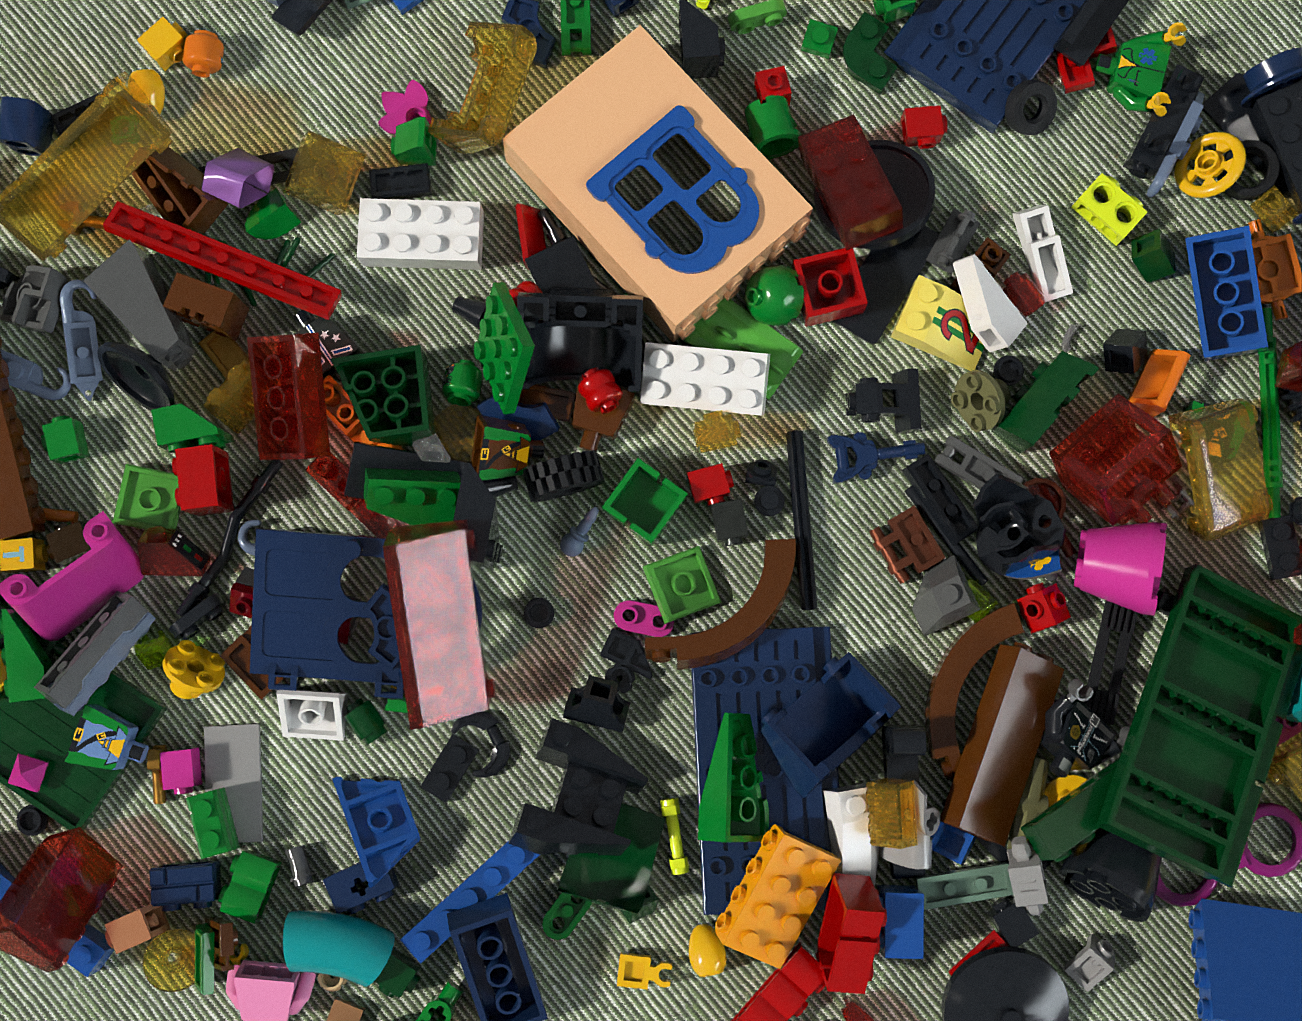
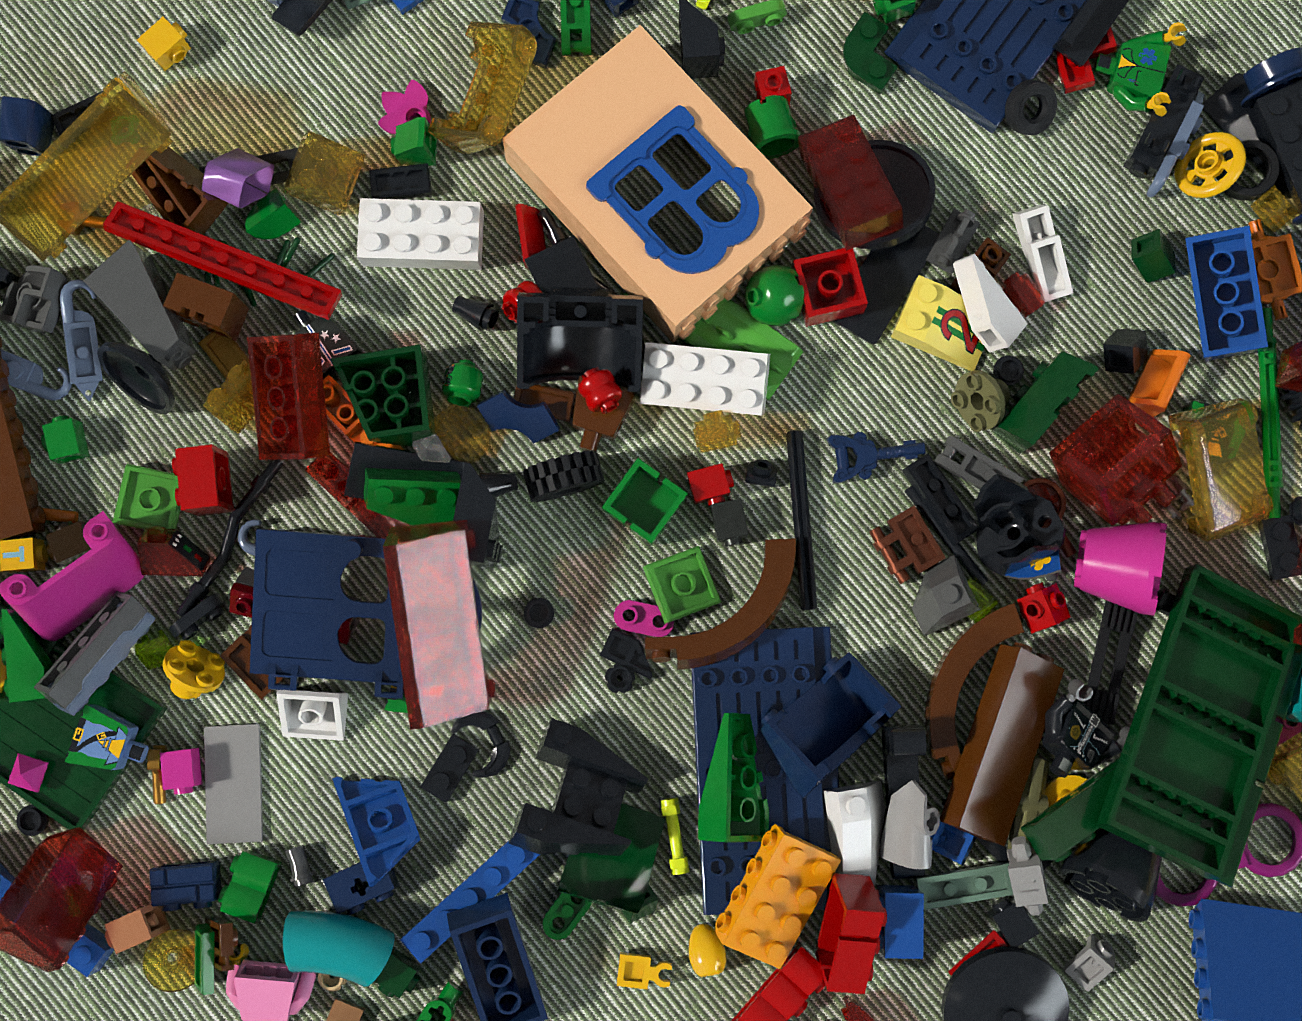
(152, 86): yellow animal -> none
(182, 427): green slope -> none
(203, 53): orange head -> none
(212, 823): green brick -> none
(365, 721): dark green brick -> none
(385, 642): dark blue tile -> none
(502, 448): torso -> none
(504, 348): green plate -> none
(573, 542): sand blue bar -> none
(597, 705): black brick -> none
(769, 501): black plate -> none
(819, 39): green plate -> none
(866, 401): black tile -> none
(892, 813): clear yellow brick -> none
(923, 126): red brick -> none
(1068, 336): light grey leg -> none
(1104, 215): neon yellow brick -> none

